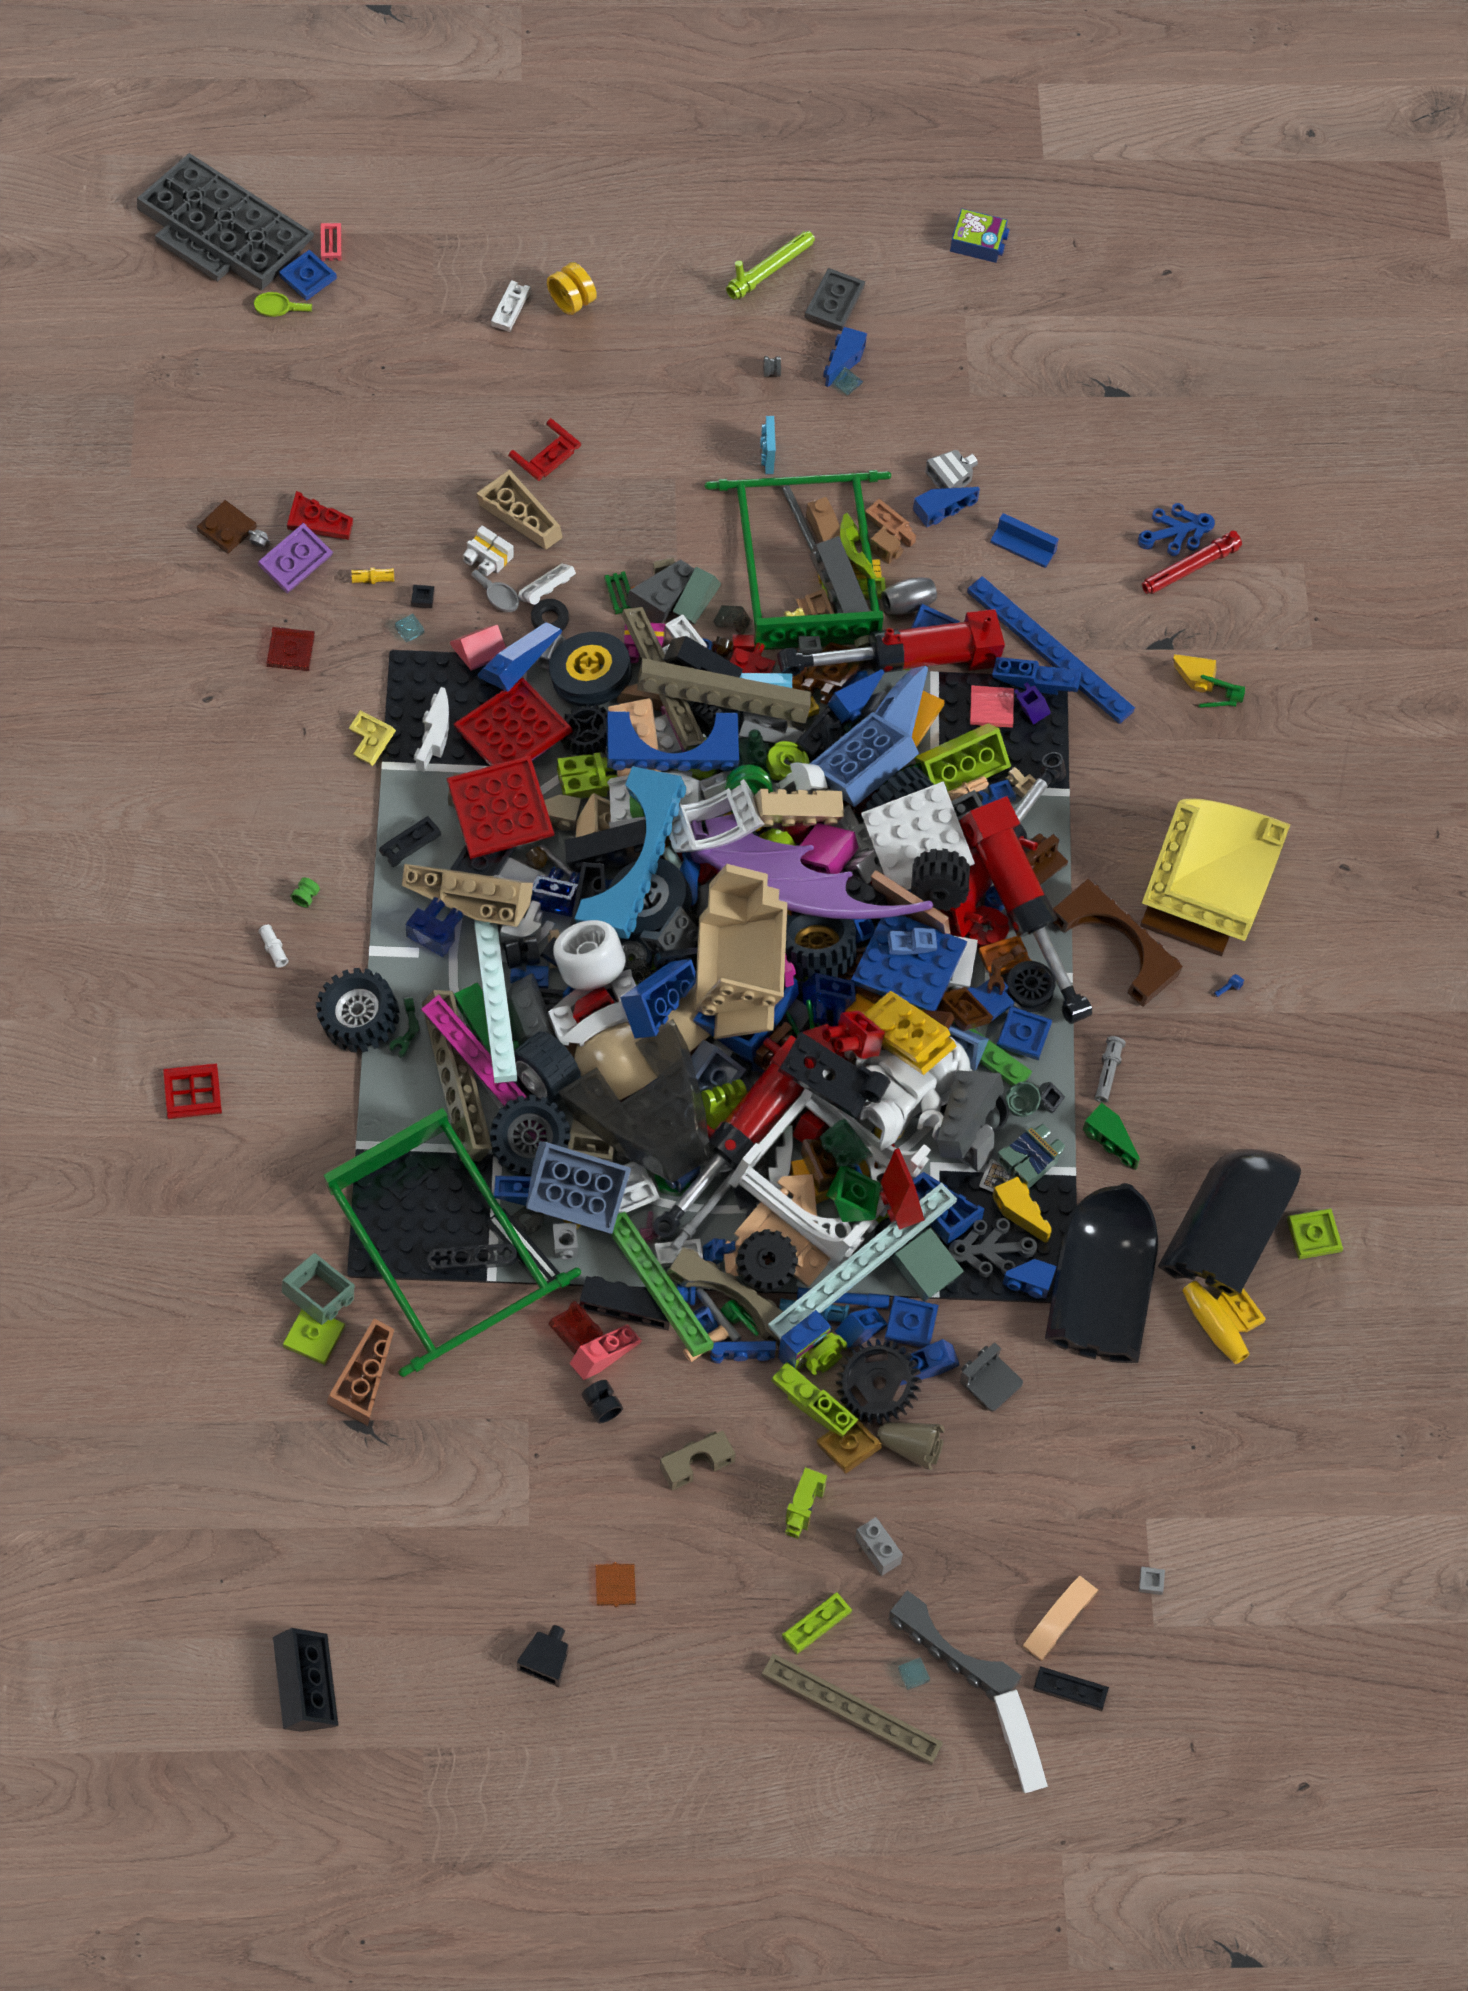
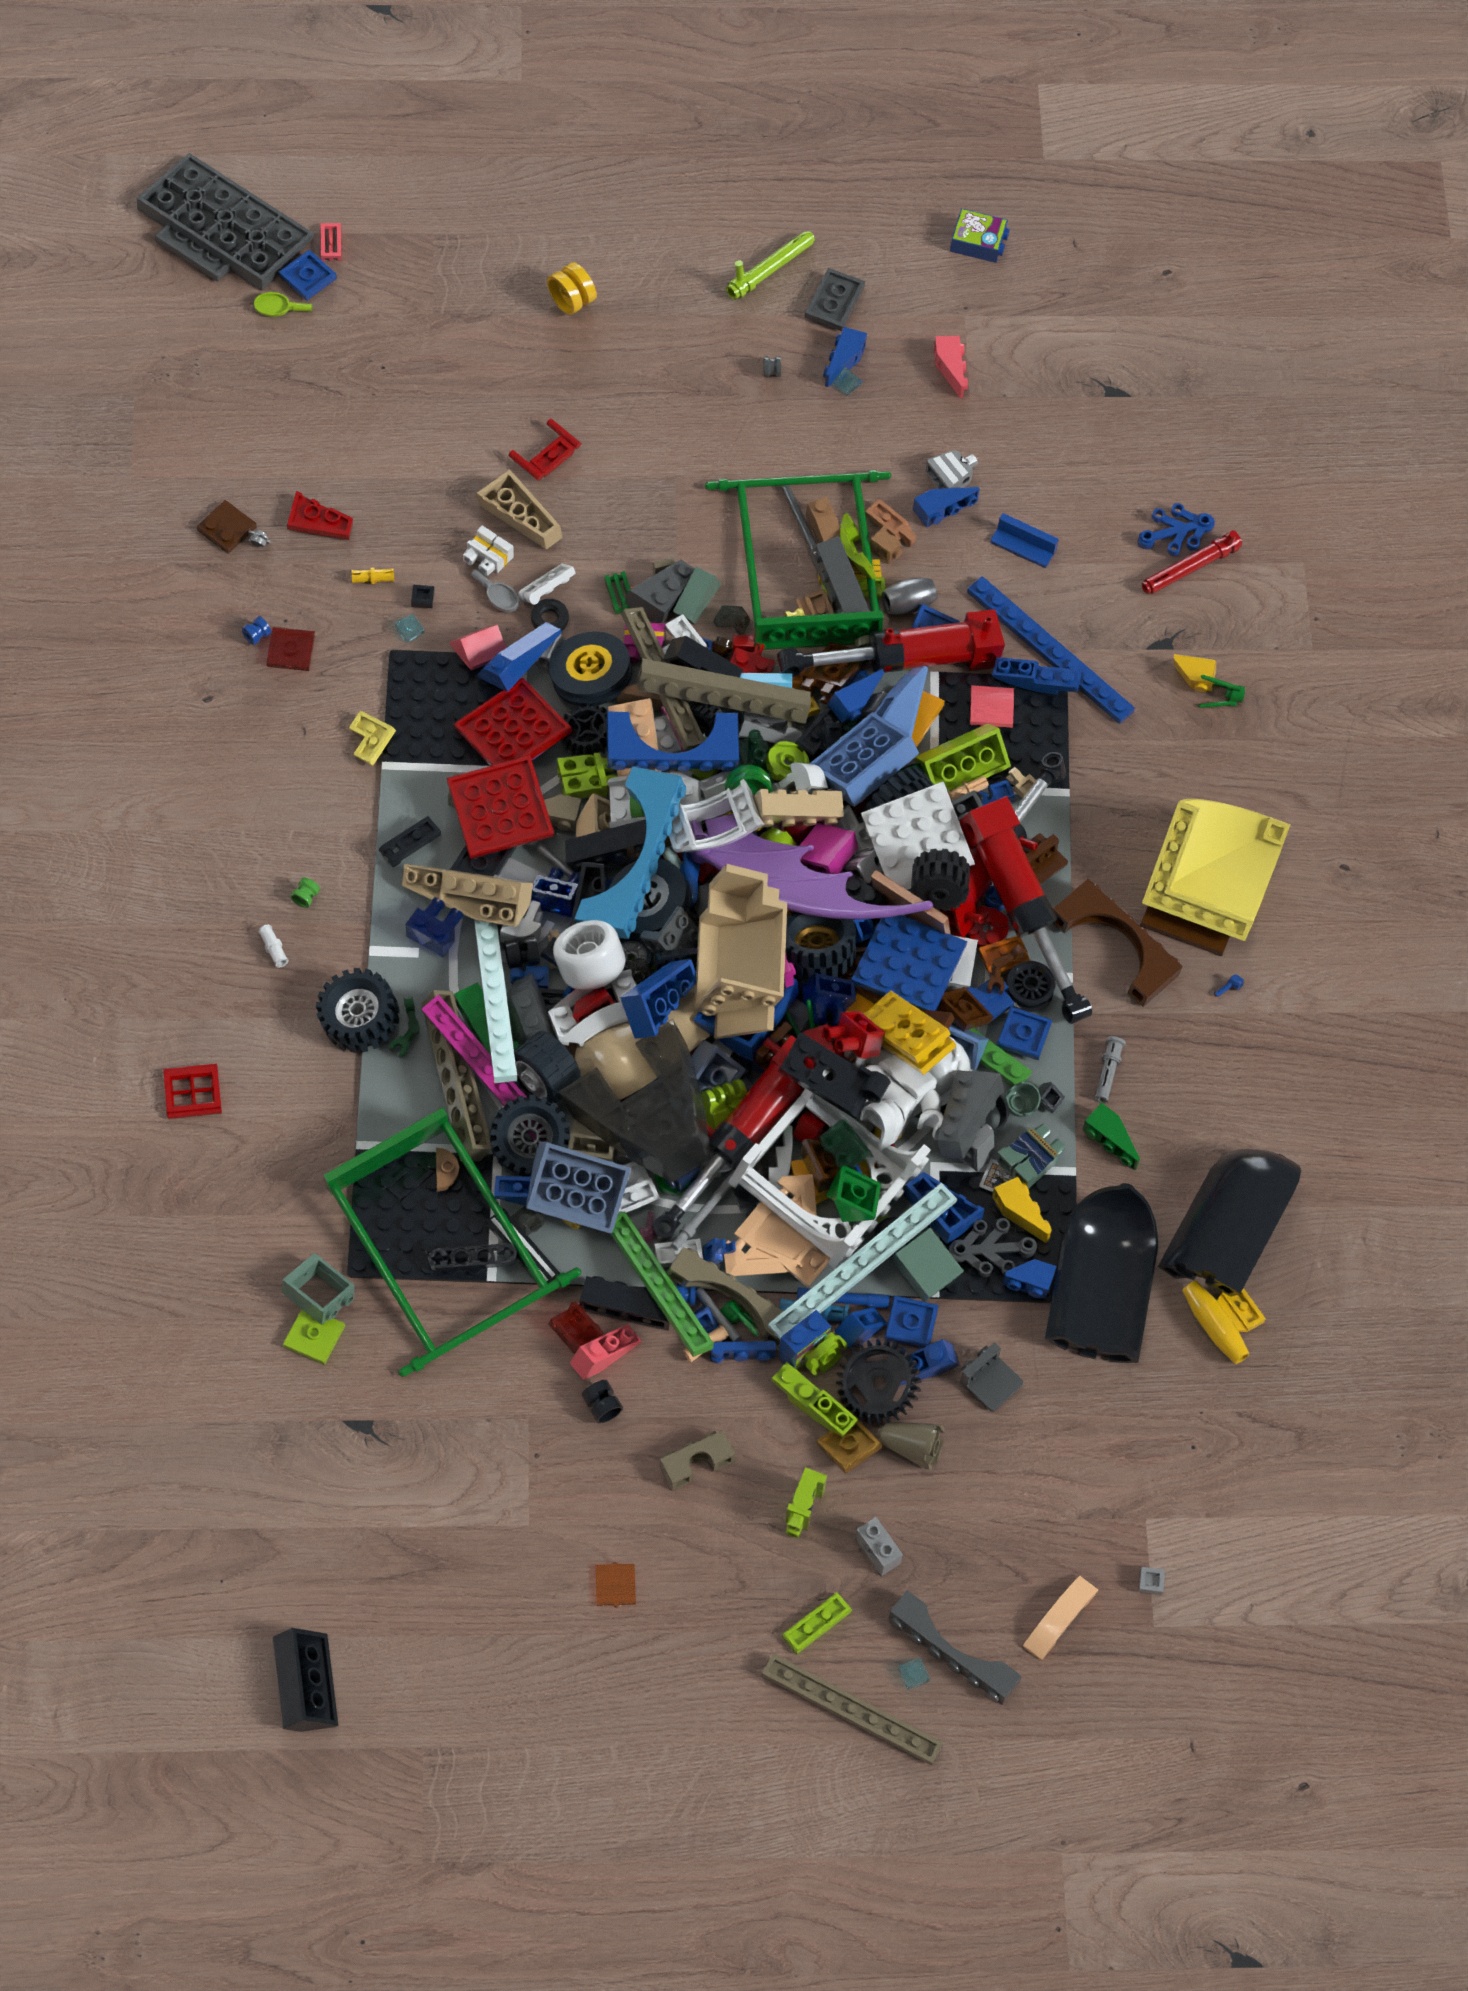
(256, 630): none -> blue wheel
(295, 558): medium lavender plate -> none
(360, 1379): nougat wedge -> none
(436, 730): white slope -> none
(446, 1168): none -> medium nougat plate
(510, 306): white plate -> none
(536, 858): dark brown plate -> none
(545, 1656): black torso -> none
(568, 1232): light grey brick -> none
(753, 1267): black wheel -> none
(767, 444): medium azure plate -> none
(809, 644): dark grey tile -> none
(900, 1193): red slope -> none
(915, 942): medium blue slope -> none
(948, 359): none -> coral slope
(1020, 1741): white slope -> none
(1032, 703): dark purple brick -> none
(1071, 1688): black tile -> none
(1314, 1234): lime plate -> none

